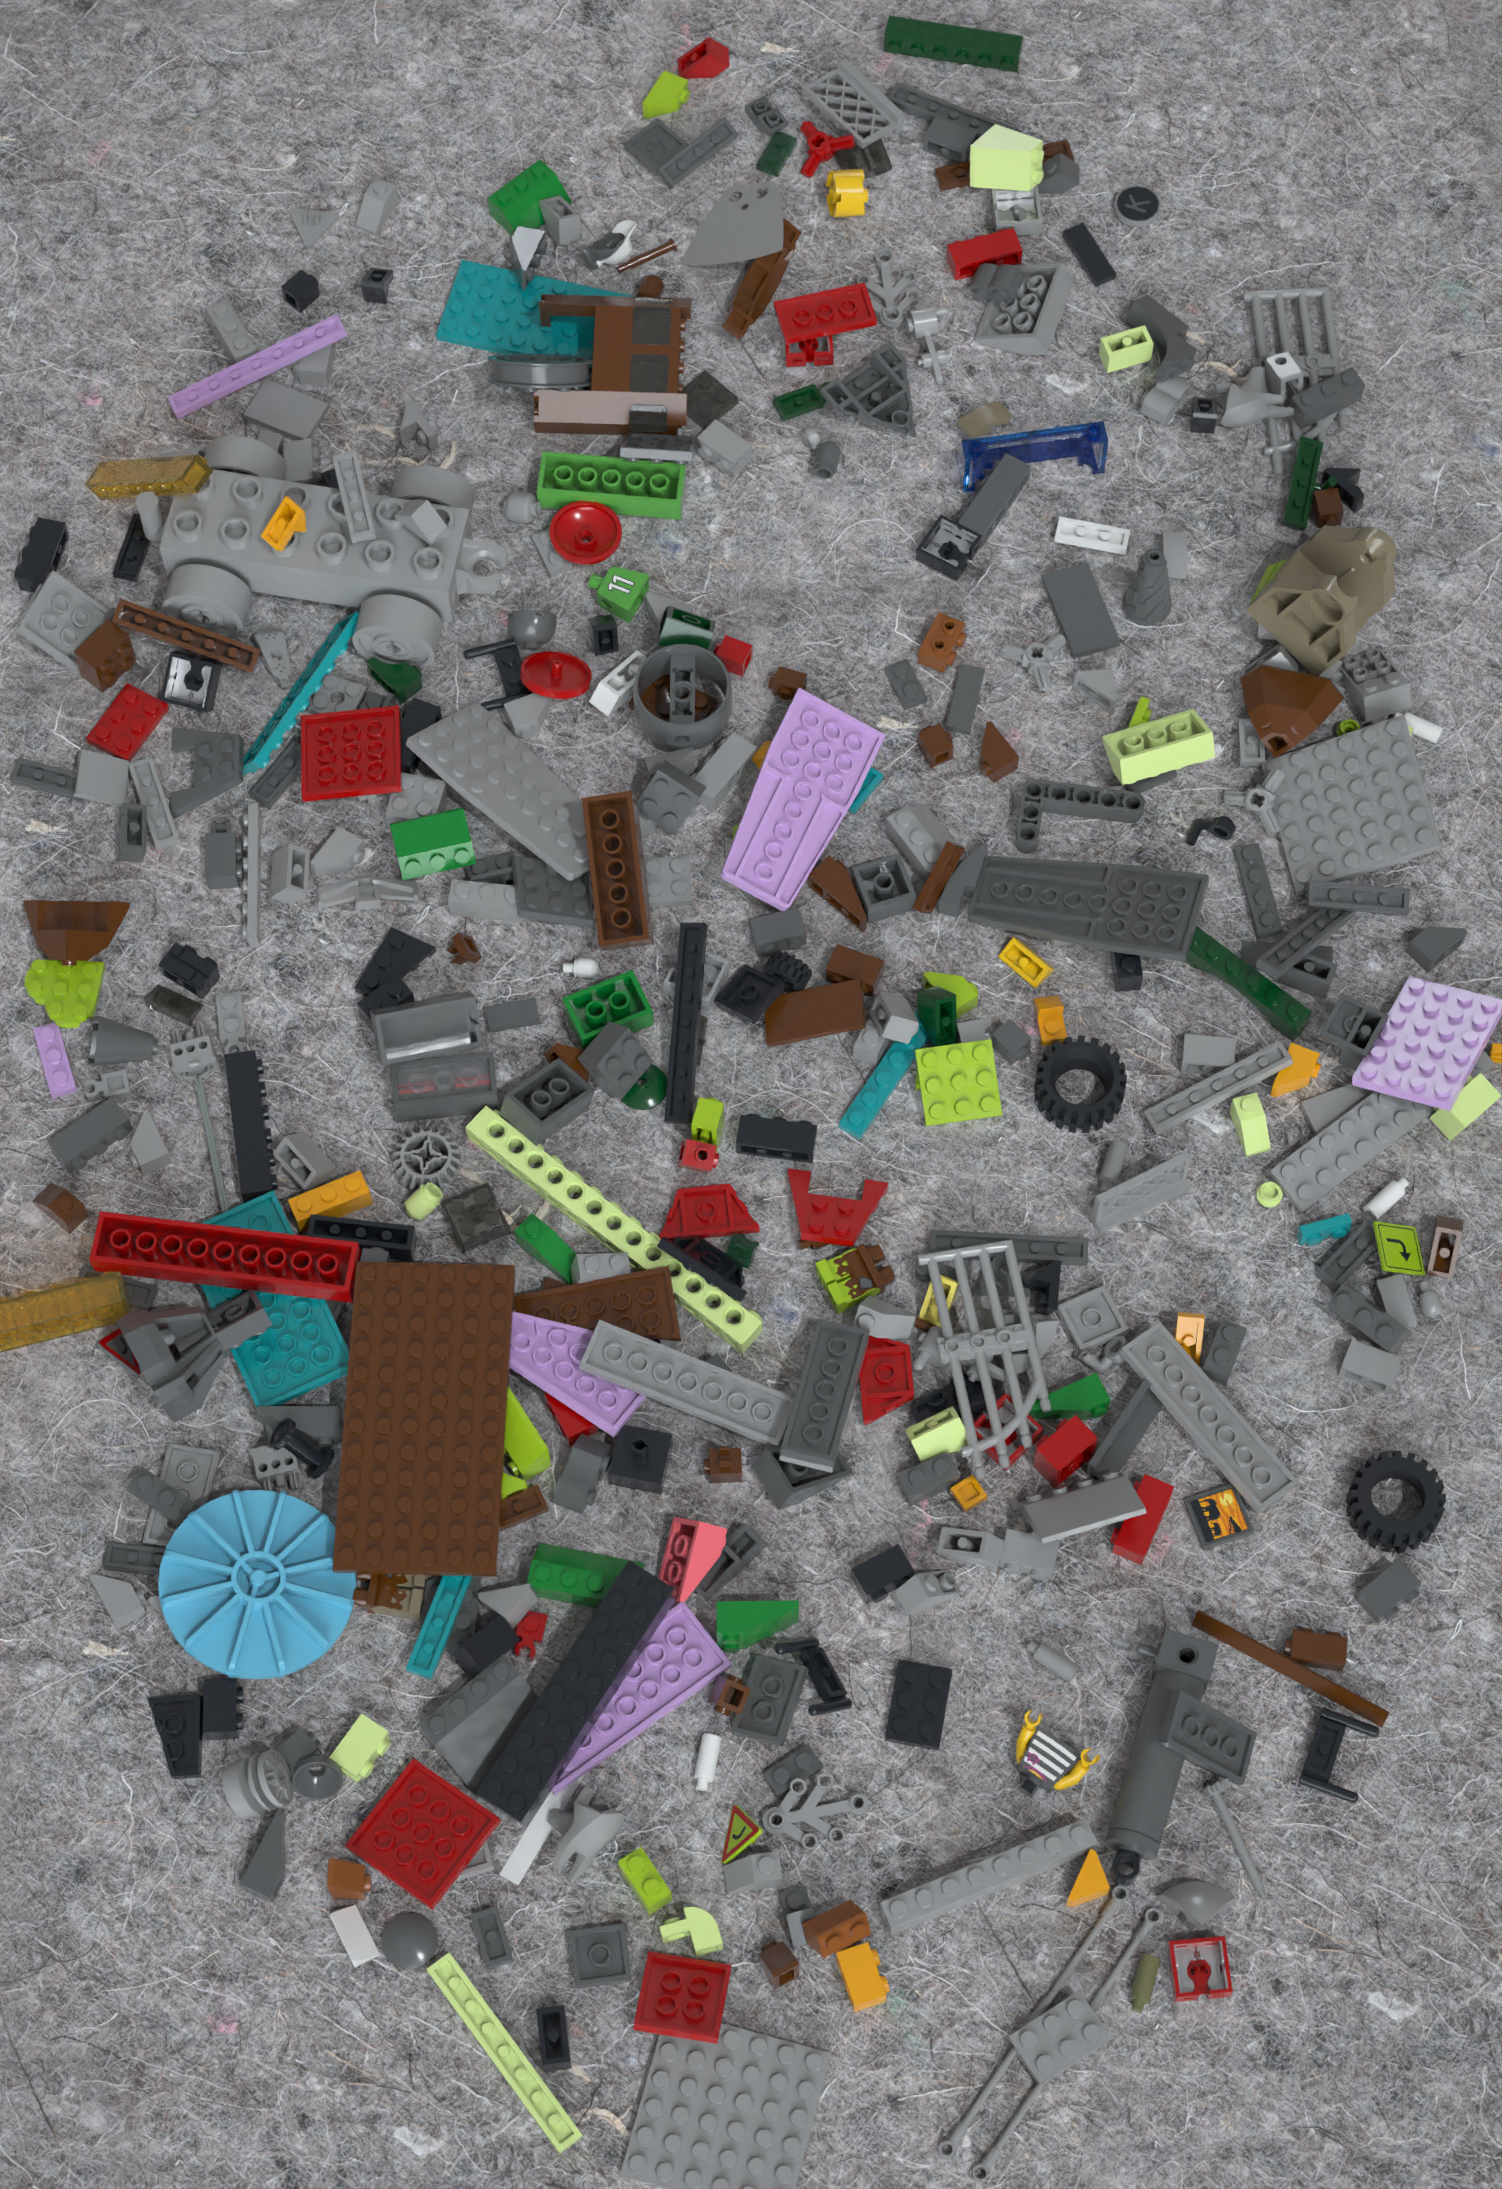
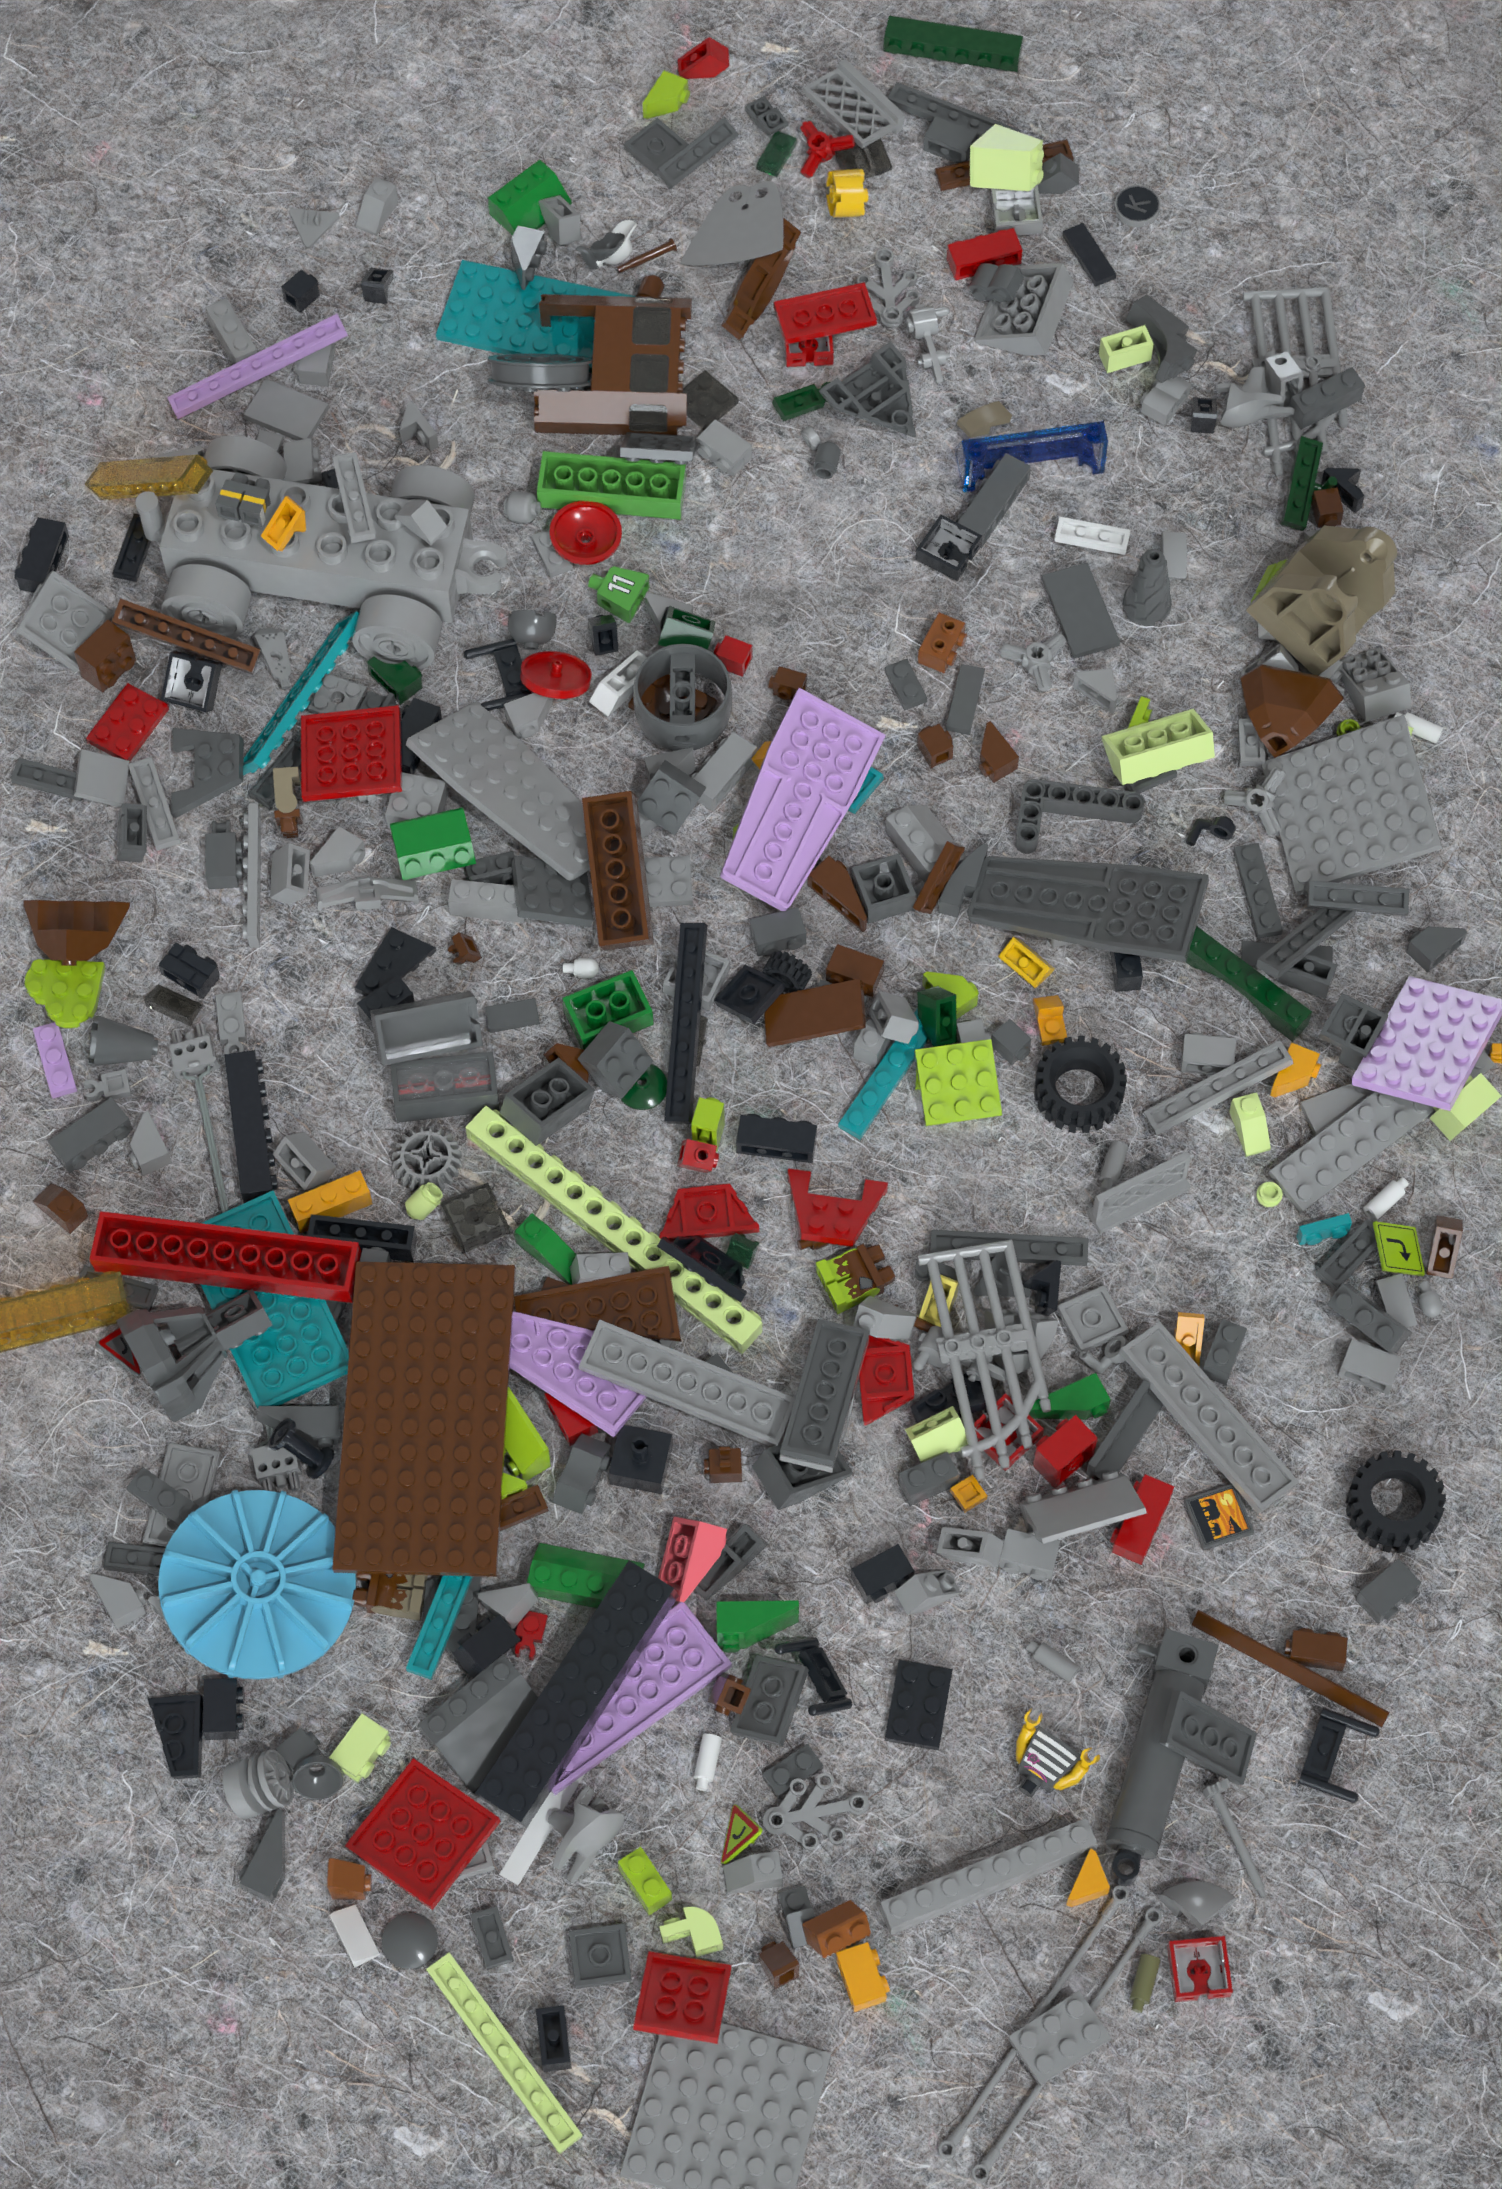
(244, 501): none -> dark grey hips
(288, 809): none -> dark tan hips

